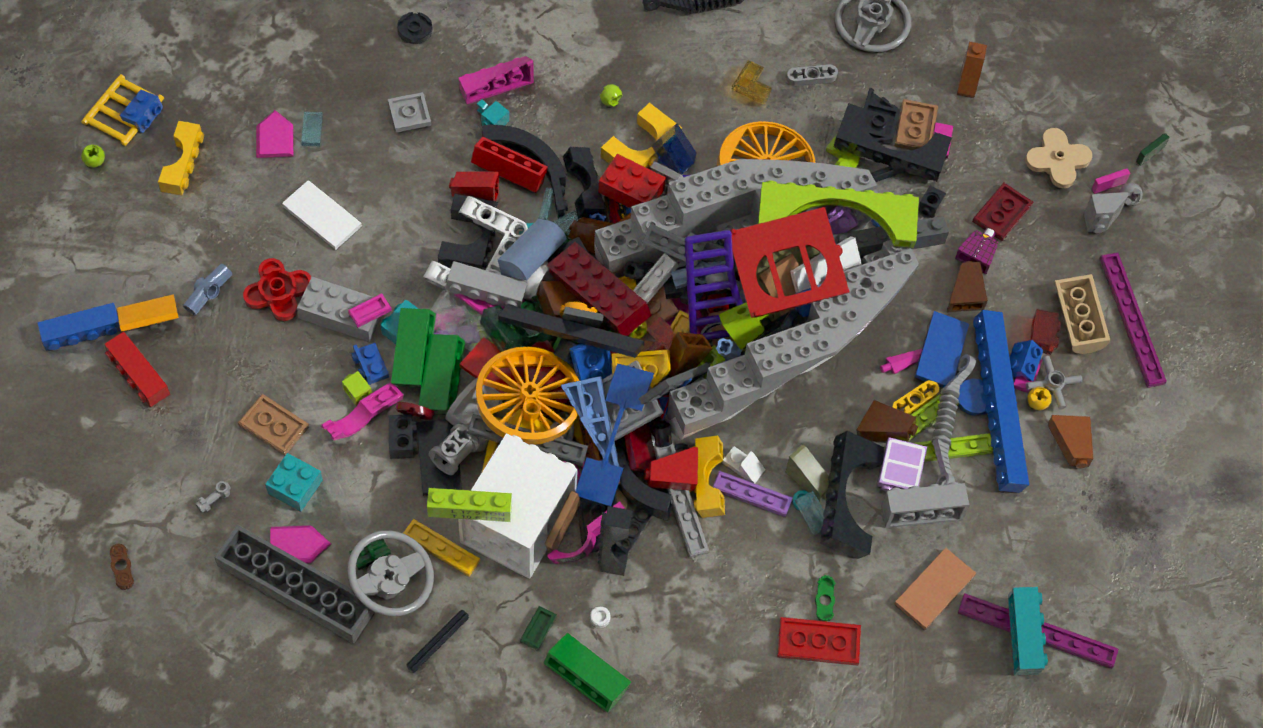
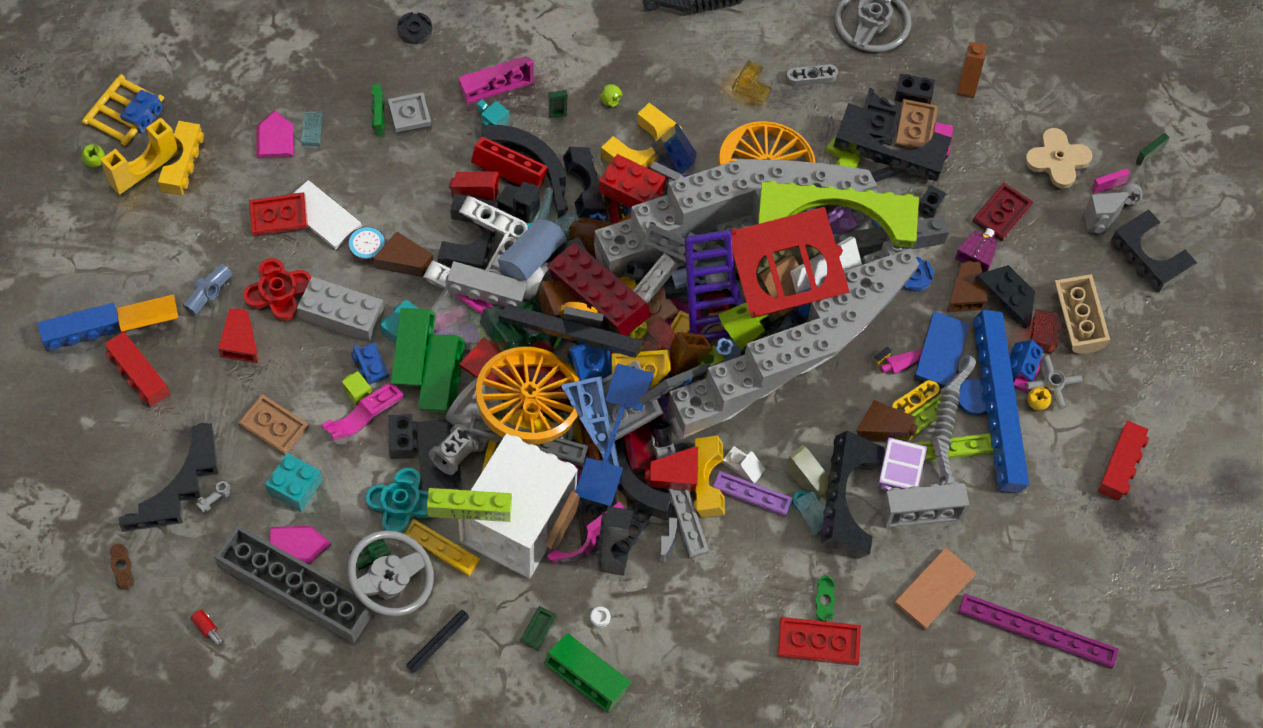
(161, 148): none -> yellow arch
(166, 505): none -> black arch
(205, 626): none -> red piece
(238, 338): none -> red slope
(278, 214): none -> red tile
(366, 243): none -> piece
(369, 310): dark pink tile -> none
(378, 109): none -> green hinge
(399, 500): none -> teal plant
(403, 256): none -> reddish brown slope
(414, 409): dark red tile -> none
(520, 202): none -> black brick
(557, 103): none -> dark green tile
(667, 541): none -> light grey slope
(881, 356): none -> black piece
(914, 90): none -> black brick
(921, 278): none -> blue tile
(1010, 292): none -> black wing
(1026, 631): teal brick -> none
(1073, 438): dark orange slope -> none
(1123, 460): none -> red brick
(1133, 320): magenta tile -> none
(1158, 273): none -> black arch

